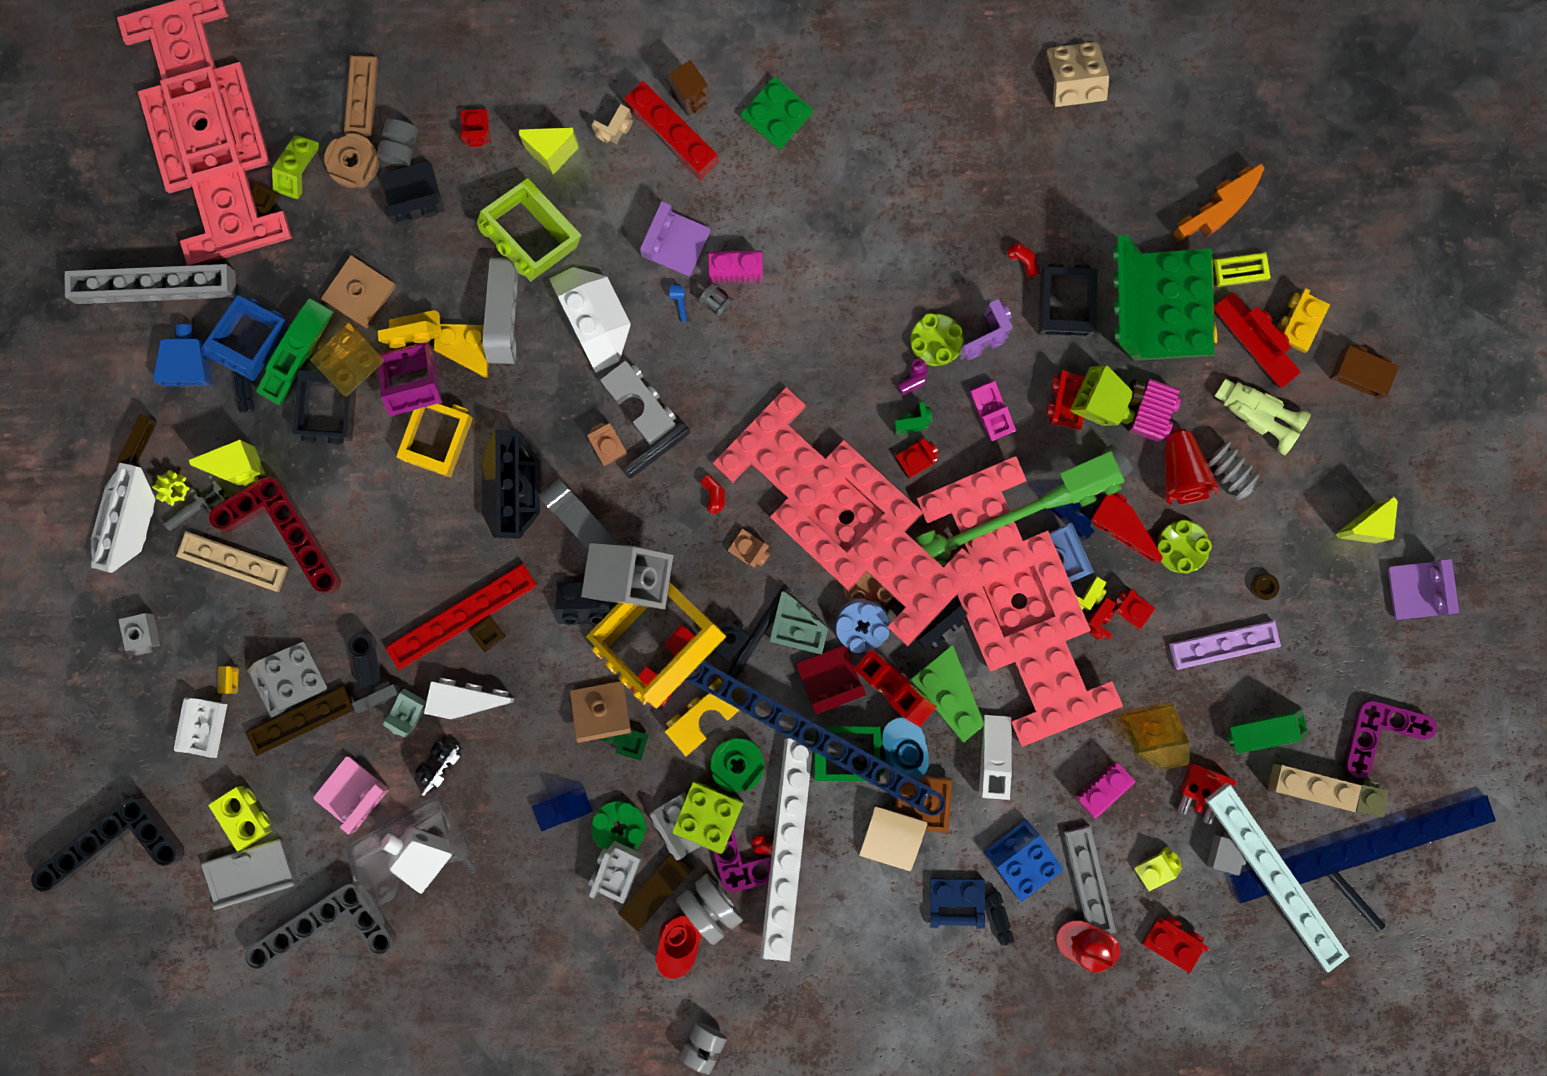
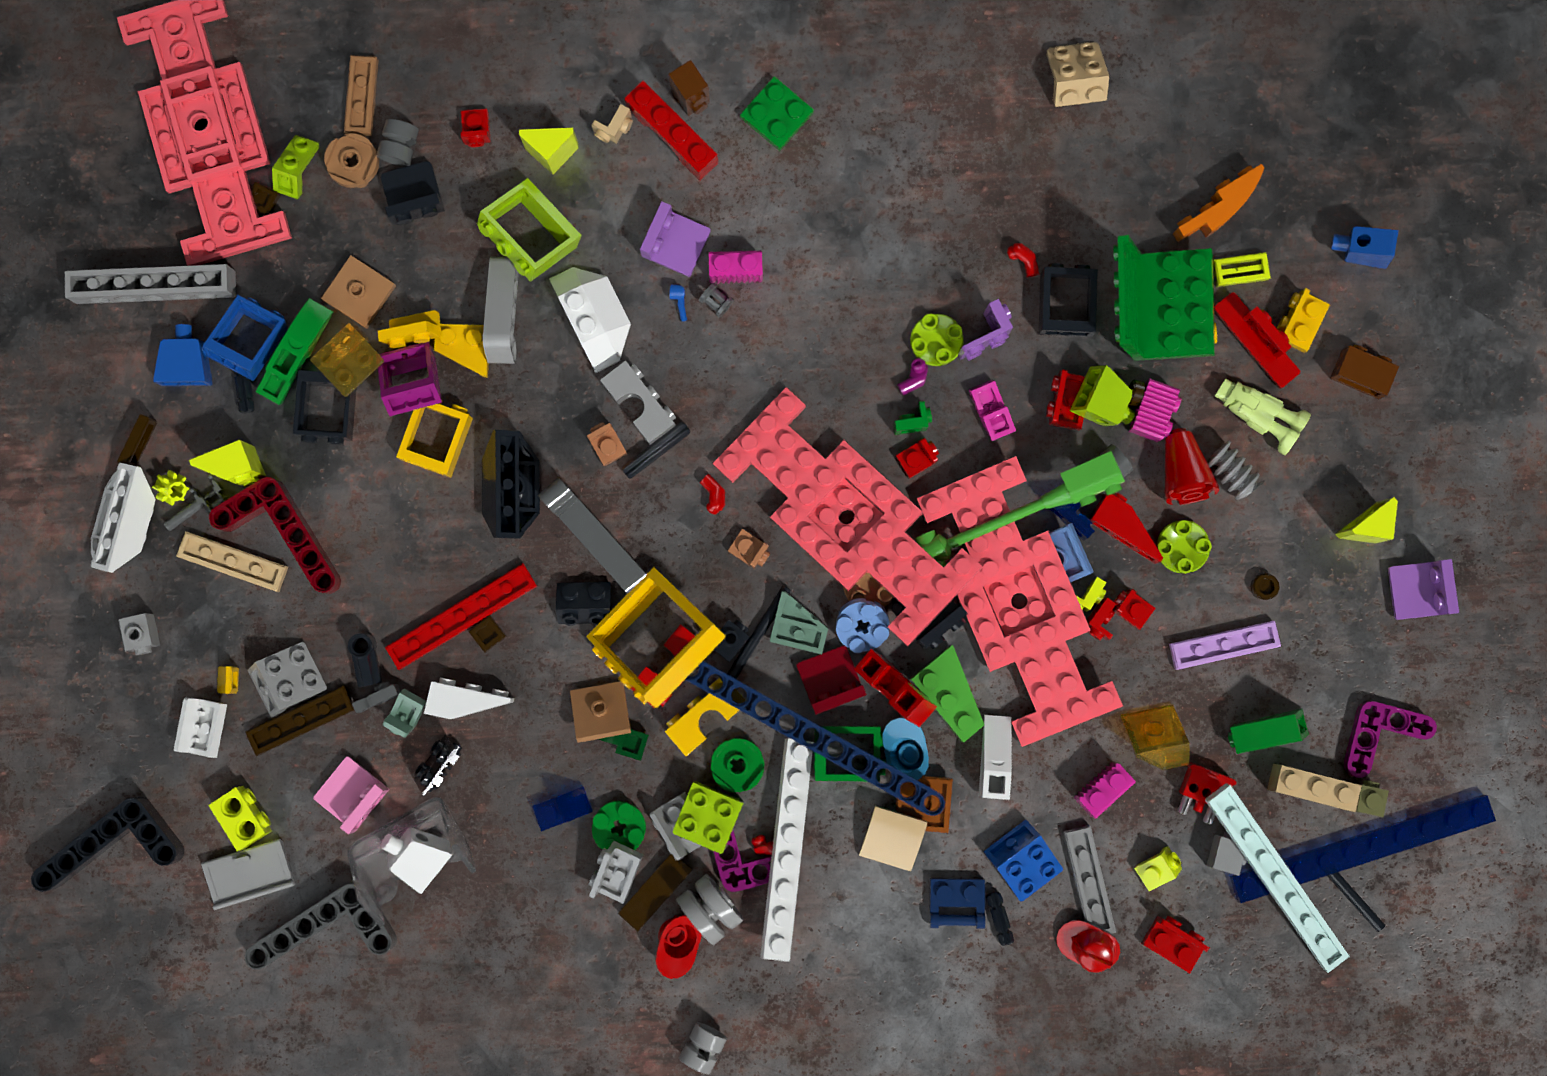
(627, 575): light grey slope -> none
(1376, 246): none -> blue torso

